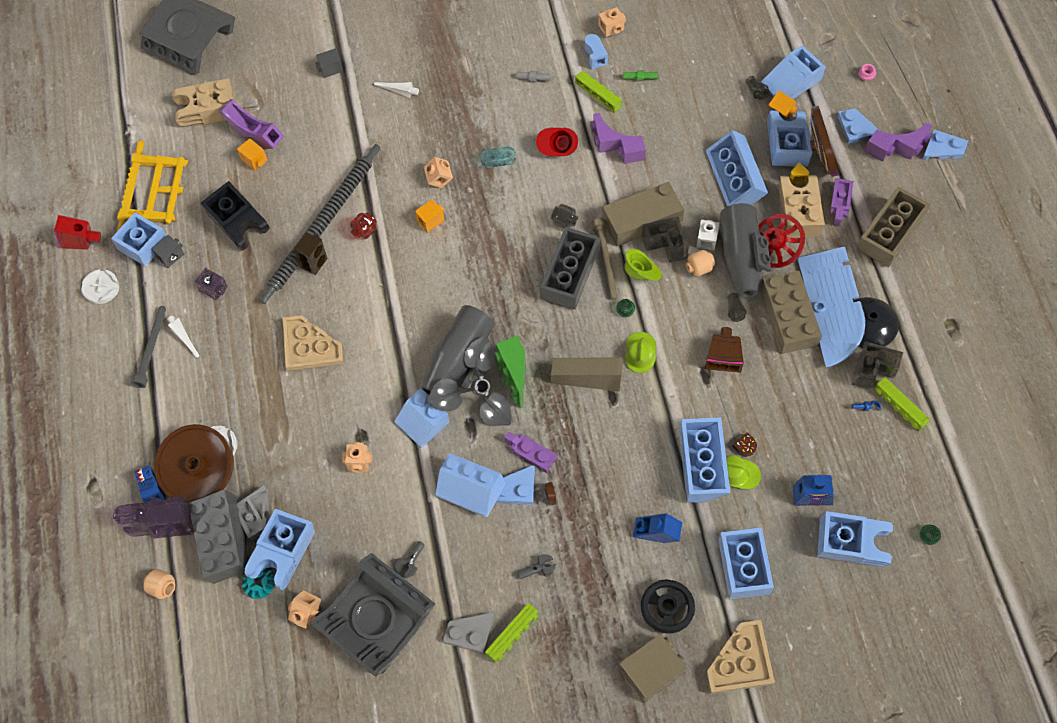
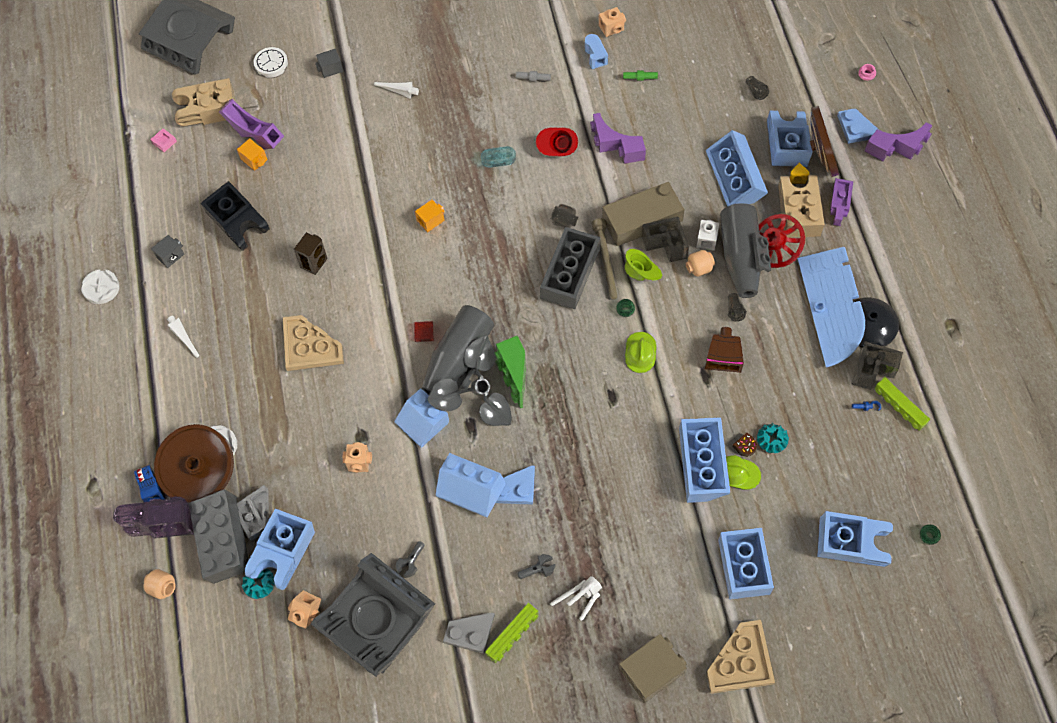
(74, 233): red torso -> none
(138, 238): light blue brick -> none
(140, 379): dark grey piece -> none
(158, 162): yellow piece -> none
(163, 140): none -> bright pink tile
(211, 284): clear purple brick -> none
(270, 62): none -> white tile
(322, 220): dark grey hose -> none
(363, 225): clear red head -> none
(424, 331): none -> clear red tile
(438, 172): light nougat brick -> none
(531, 451): medium lavender hinge -> none
(550, 493): reddish brown tile -> none
(588, 588): none -> white plant
(591, 372): dark tan slope -> none
(598, 91): lime piece -> none
(651, 597): black wheel -> none
(658, 528): blue slope -> none
(776, 445): none -> teal gear
(783, 104): light orange brick -> none
(790, 312): dark tan brick -> none
(795, 73): light blue slope -> none
(815, 490): blue torso -> none
(893, 226): dark tan brick -> none
(945, 146): light blue wing -> none

